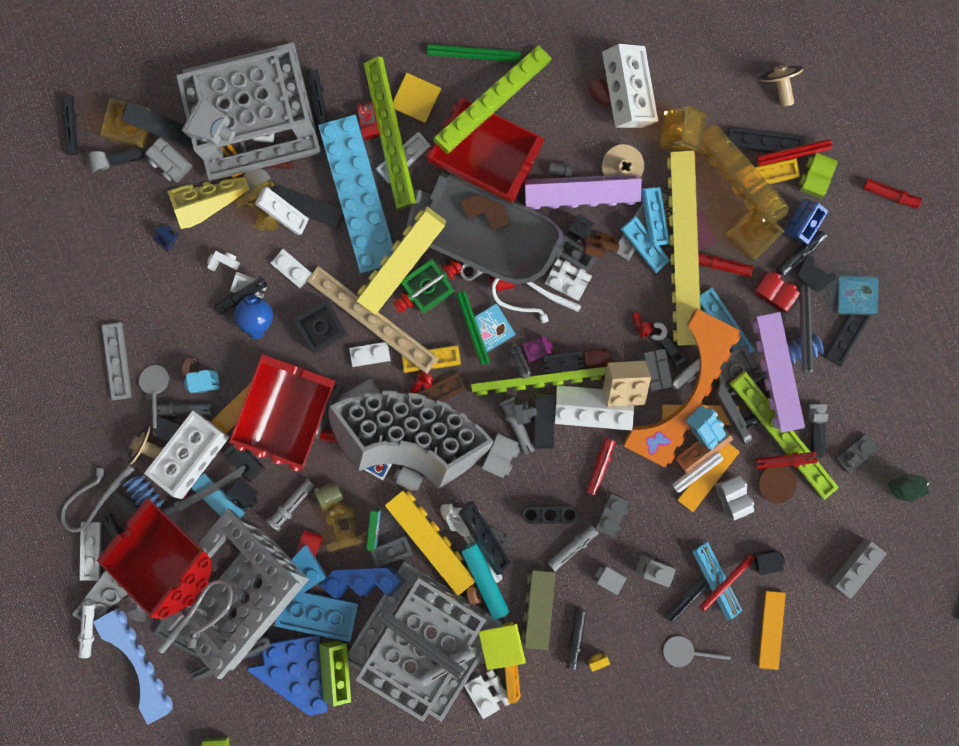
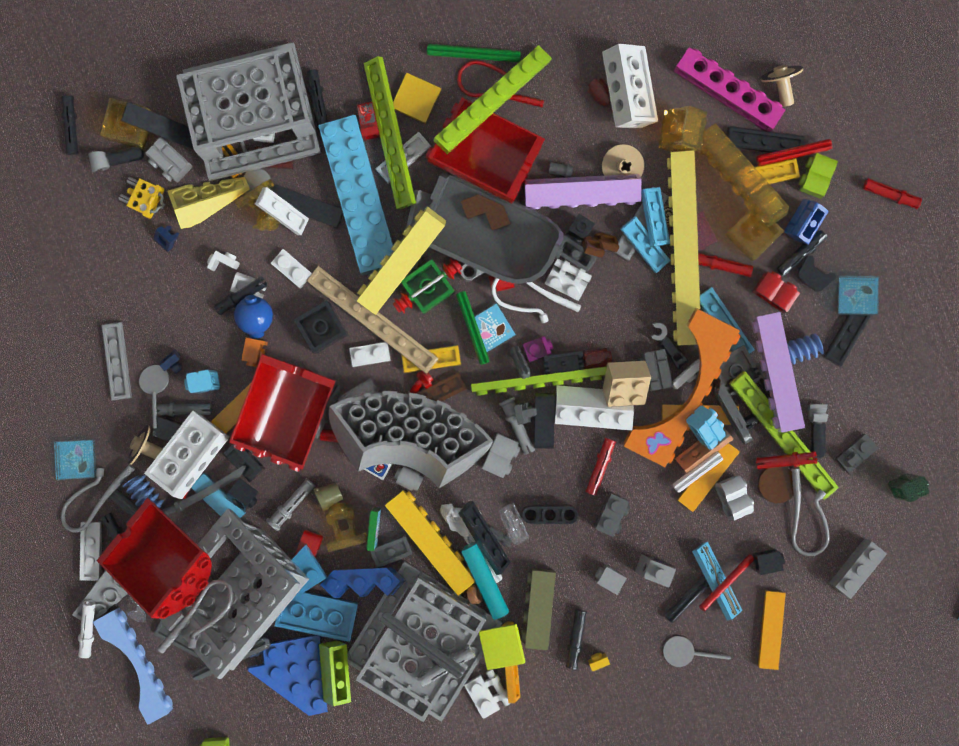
(75, 459): none -> clear light blue tile
(144, 197): none -> yellow piece
(171, 361): none -> dark blue tile
(189, 366): nougat tile -> none
(208, 124): light grey torso -> none
(252, 351): none -> orange brick
(513, 523): none -> clear plate
(519, 98): none -> red piece
(573, 547): light grey pin -> none
(644, 328): red plate -> none
(732, 100): none -> dark pink brick
(797, 498): none -> light grey piece
(806, 329): dark grey axle -> none

